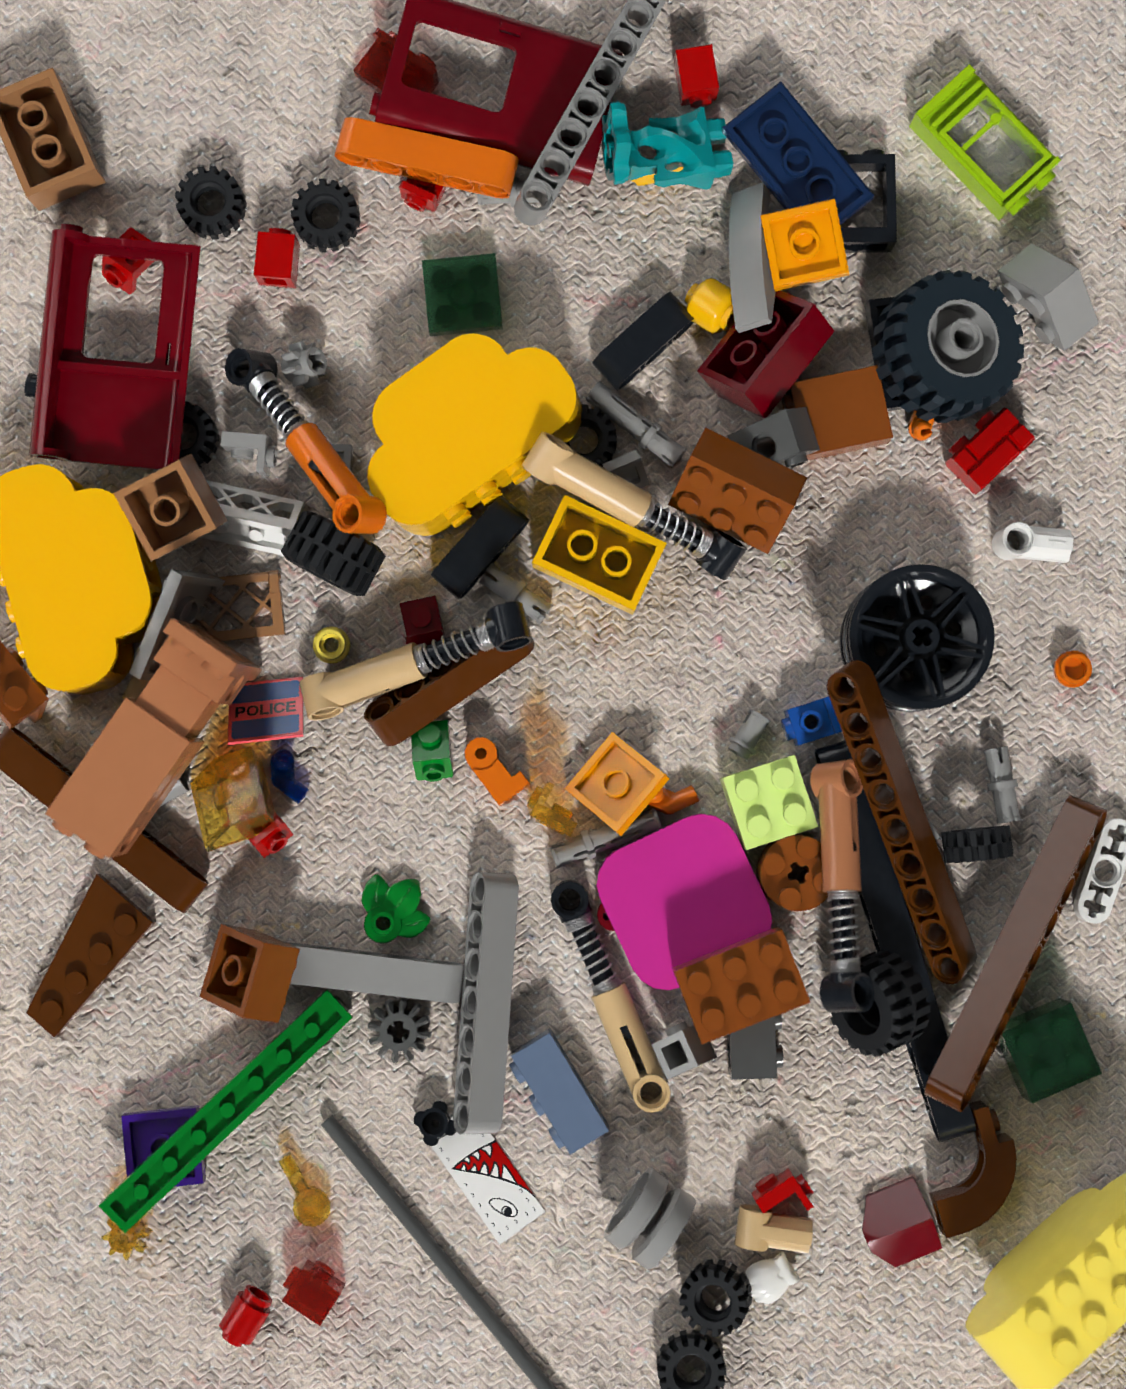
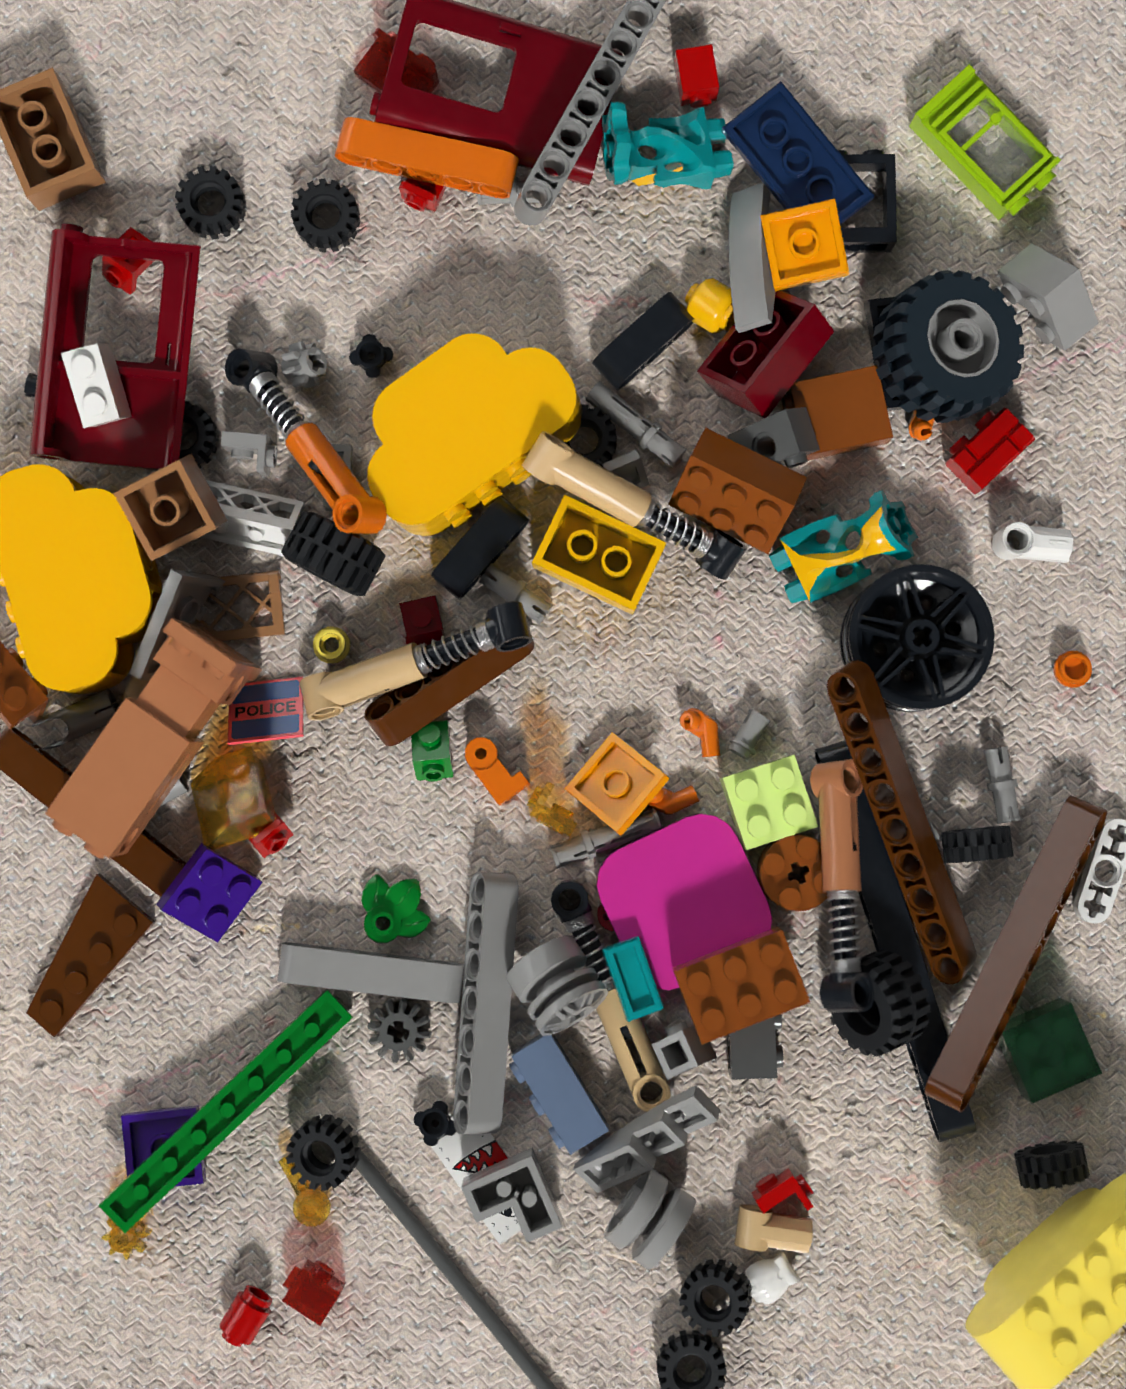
(84, 716): none -> dark grey piece
(96, 384): none -> white brick
(209, 893): none -> dark purple plate
(249, 973): dark orange brick -> none
(277, 258): red brick -> none
(283, 776): clear blue arm -> none
(309, 1165): none -> black tyre
(370, 345): none -> black plate
(462, 294): clear green plate -> none
(515, 1184): none -> light grey brick
(556, 985): none -> light grey wheel
(632, 978): none -> teal tile
(650, 1135): none -> light grey slope
(704, 728): none -> orange arm
(794, 725): blue brick -> none
(881, 531): none -> teal hips
(899, 1223): dark red slope -> none
(988, 1184): reddish brown arch -> none
(1052, 1165): none -> black tyre

